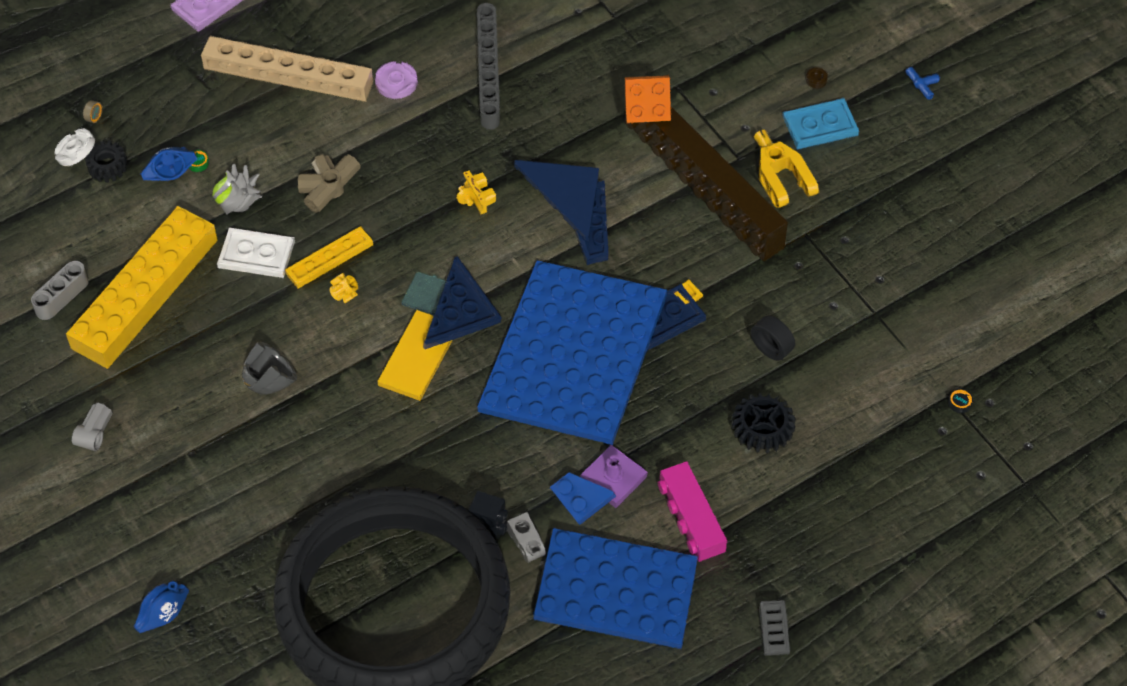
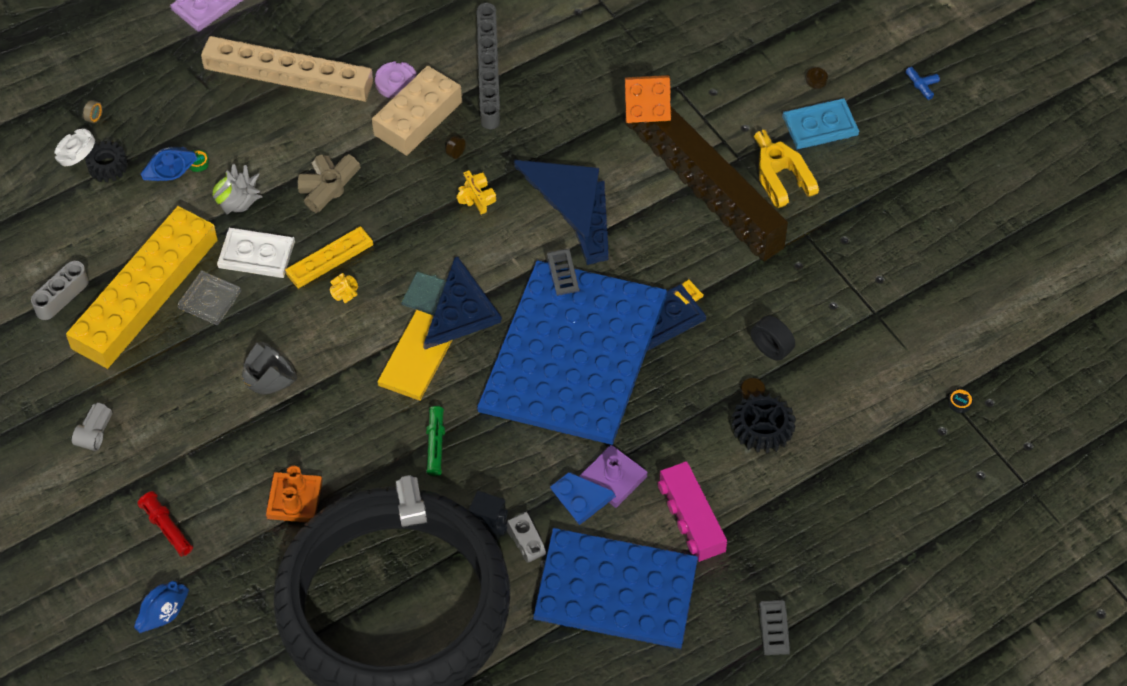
(160, 516): none -> red pin
(209, 297): none -> clear tile
(294, 496): none -> orange plate
(410, 507): none -> light grey piece
(417, 110): none -> tan brick
(435, 431): none -> green pin
(455, 147): none -> dark brown tile
(559, 256): none -> dark grey slope
(752, 386): none -> dark brown tile

